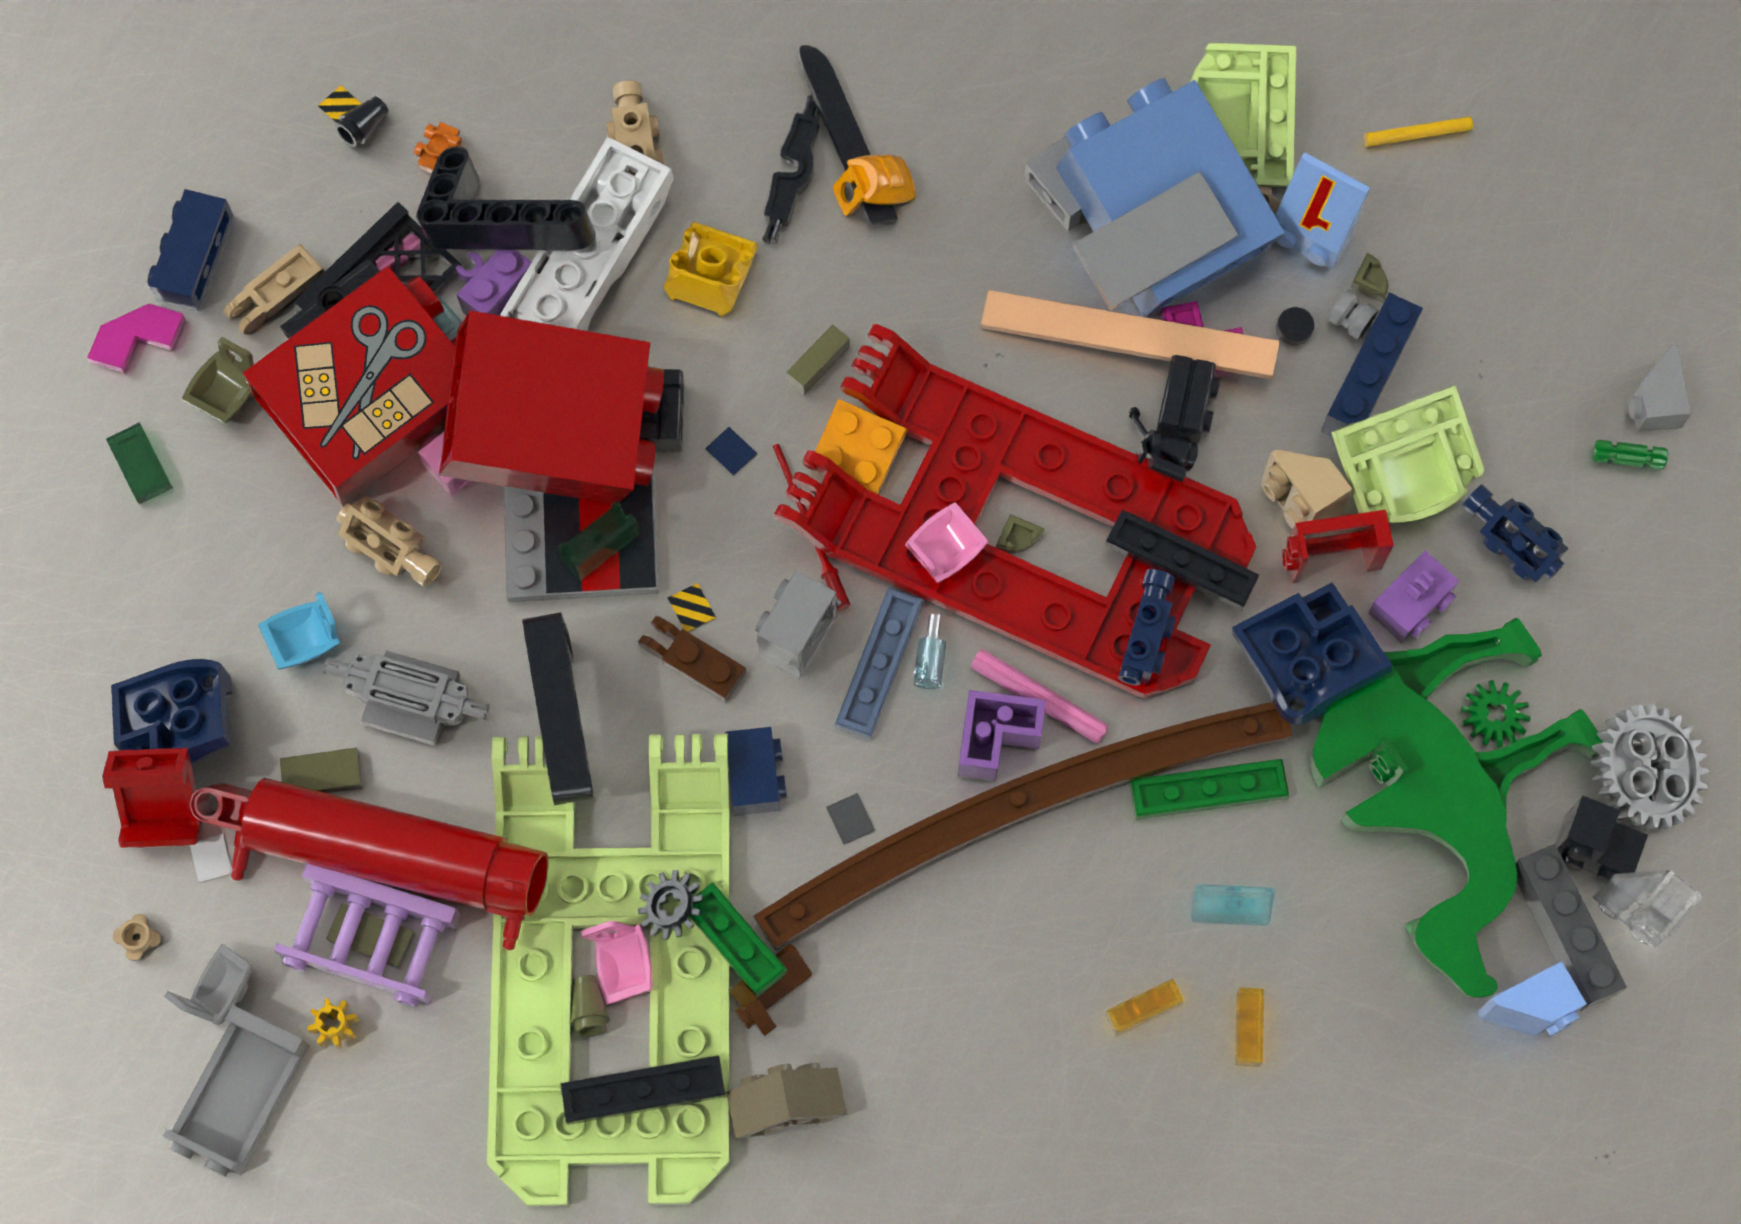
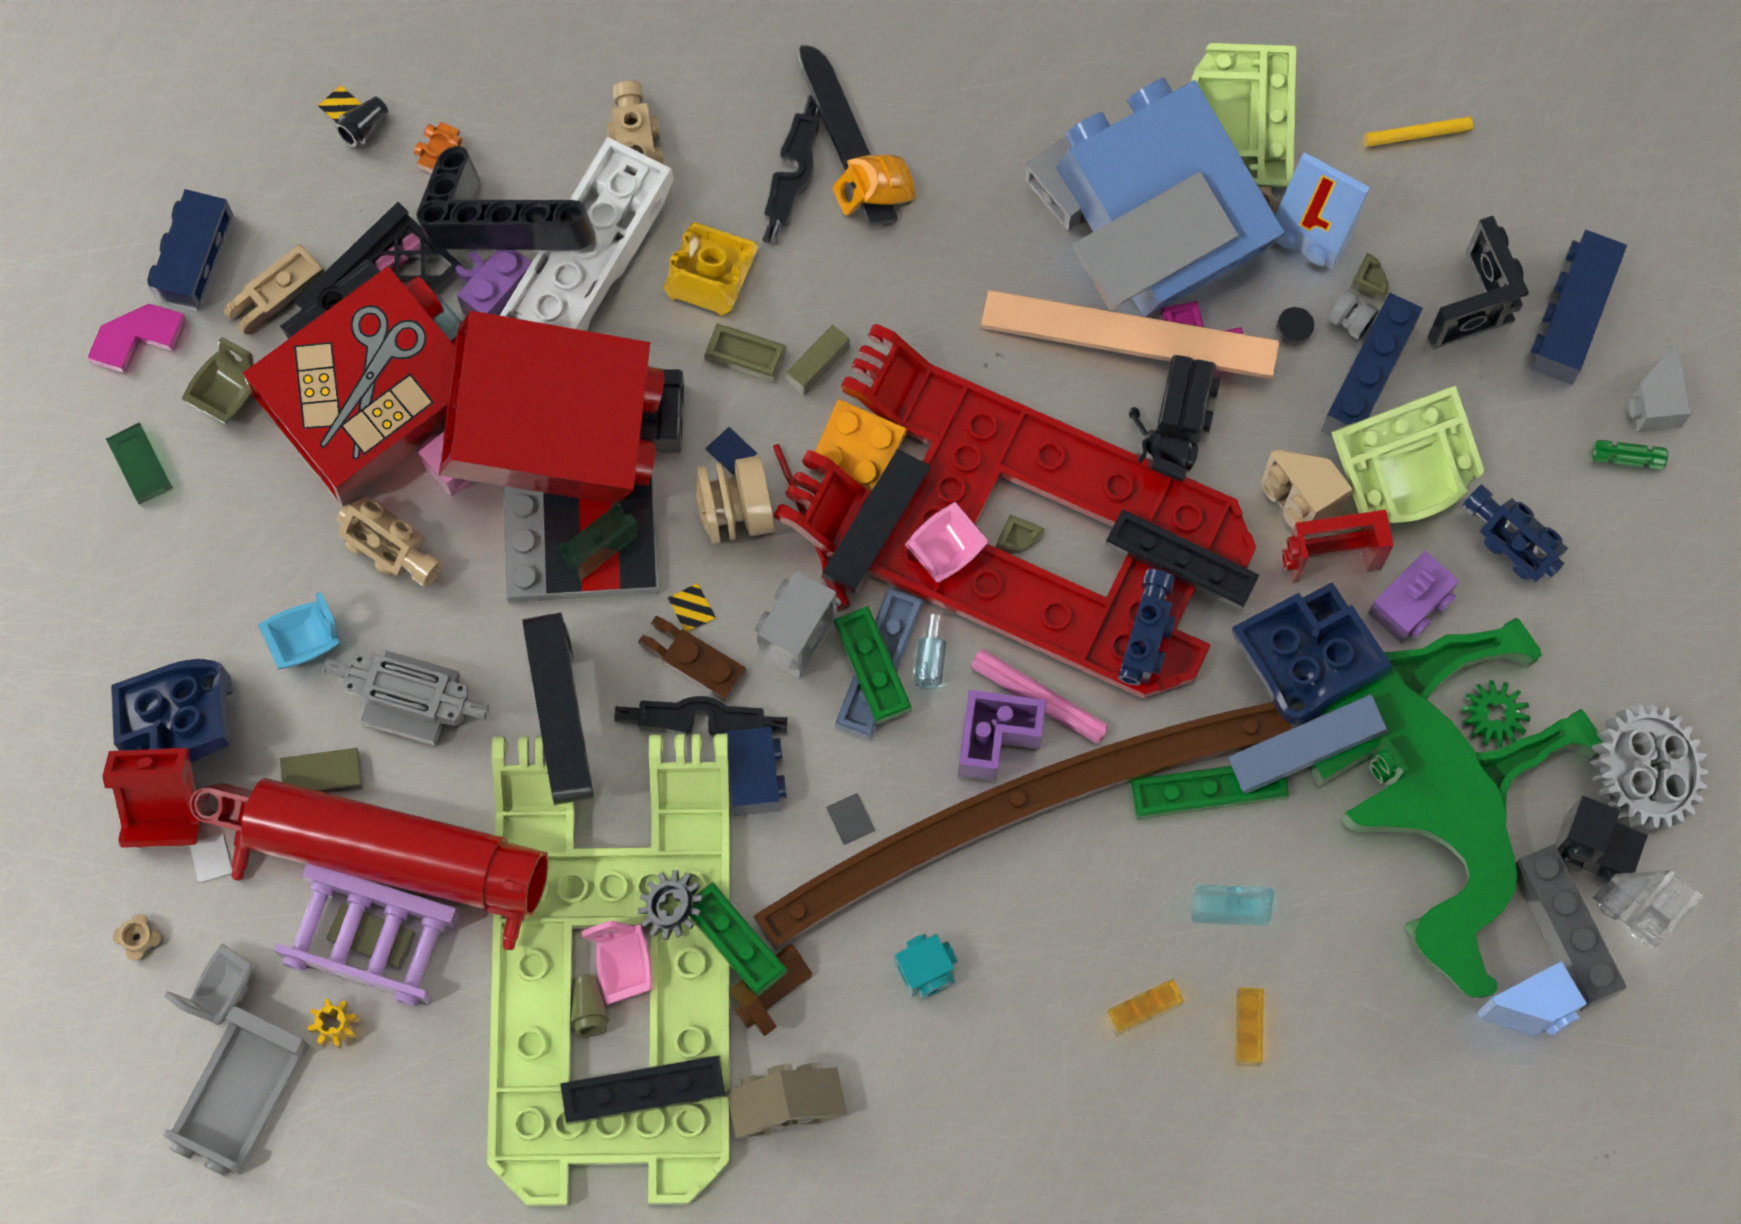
(680, 716): none -> black piece
(735, 499): none -> tan wheel
(745, 352): none -> olive tile
(872, 665): none -> green tile
(876, 521): none -> black tile
(926, 965): none -> teal brick
(1308, 744): none -> sand blue tile
(1502, 286): none -> black bracket
(1578, 307): none -> dark blue brick

